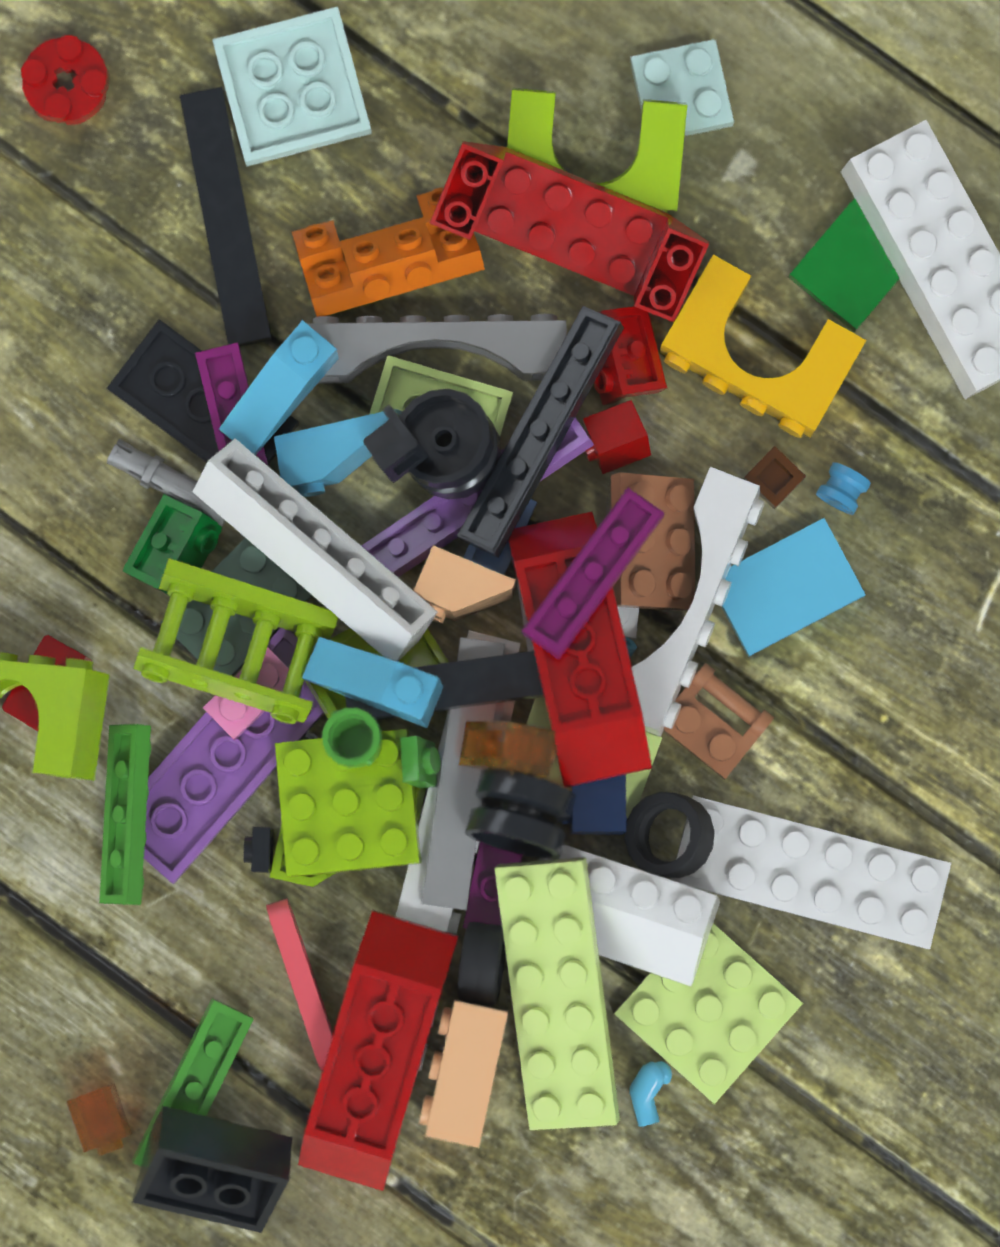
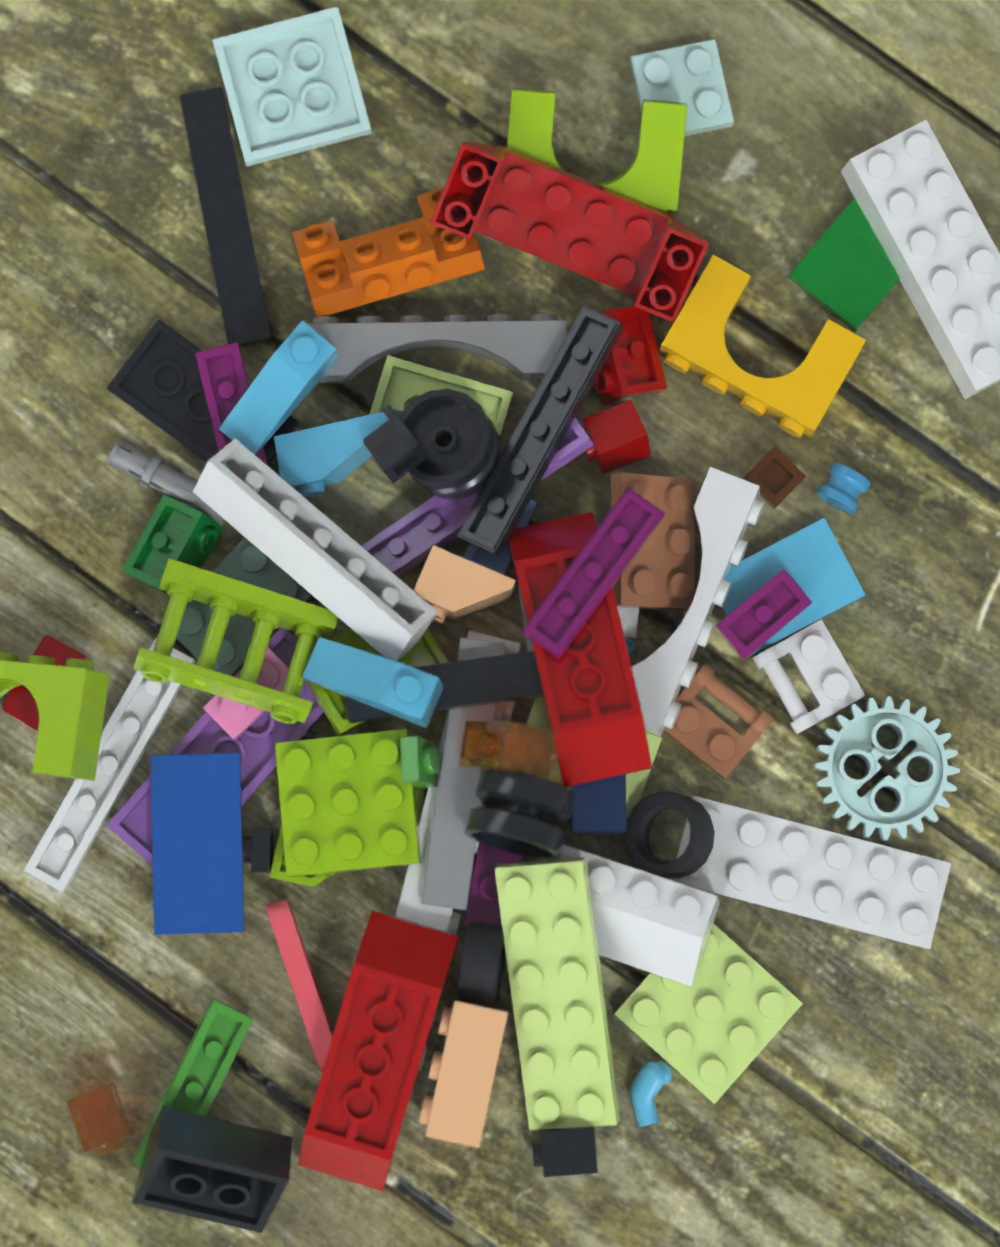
(65, 55): red plate -> none
(91, 801): none -> white plate
(125, 814): bright green plate -> none
(197, 843): none -> blue tile
(352, 738): bright green piece -> none
(566, 1151): none -> black brick
(763, 614): none -> magenta plate
(820, 668): none -> white plate
(913, 797): none -> light aqua gear

